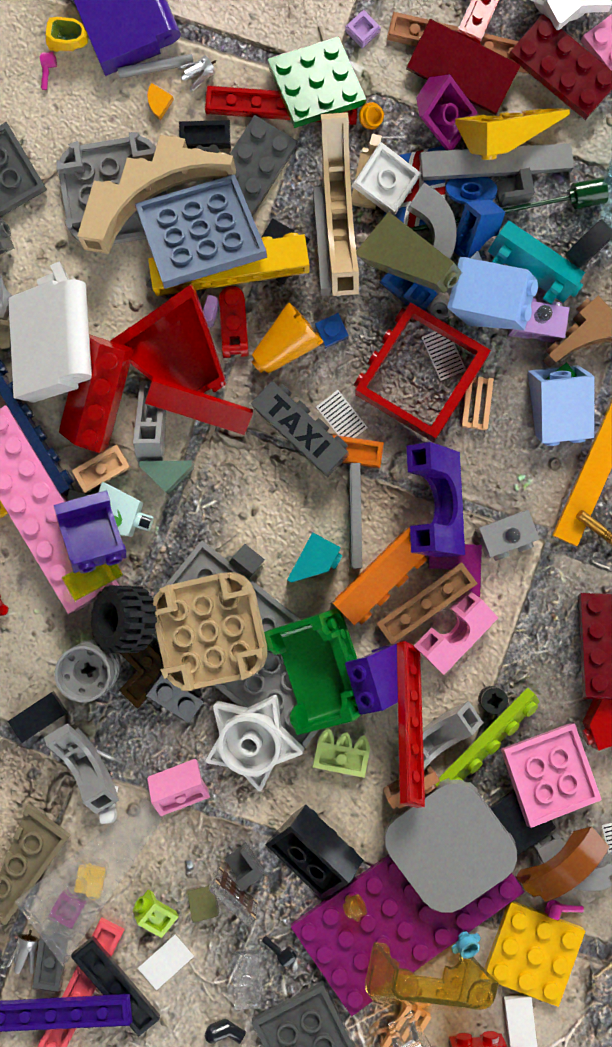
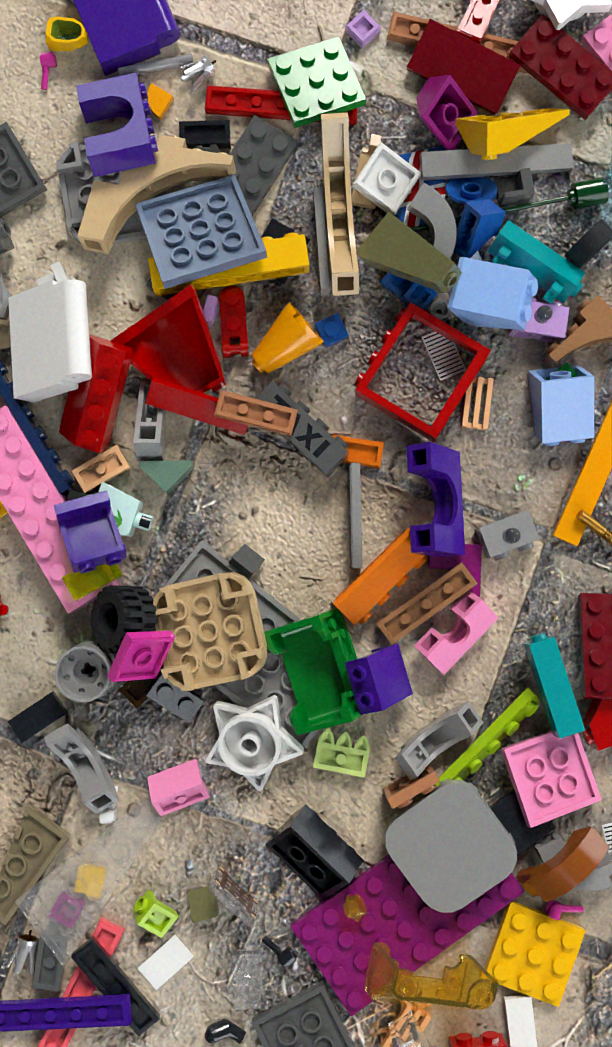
(128, 146): none -> dark purple arch
(141, 655): none -> dark pink tile
(245, 866): dark grey panel -> none
(256, 413): none -> nougat tile
(316, 558): teal slope -> none
(341, 416): white sticker -> none
(371, 115): light orange plate -> none
(410, 726): red tile -> none
(467, 945): medium azure plate -> none
(488, 698): pearl dark grey wheel -> none
(553, 685): none -> teal brick

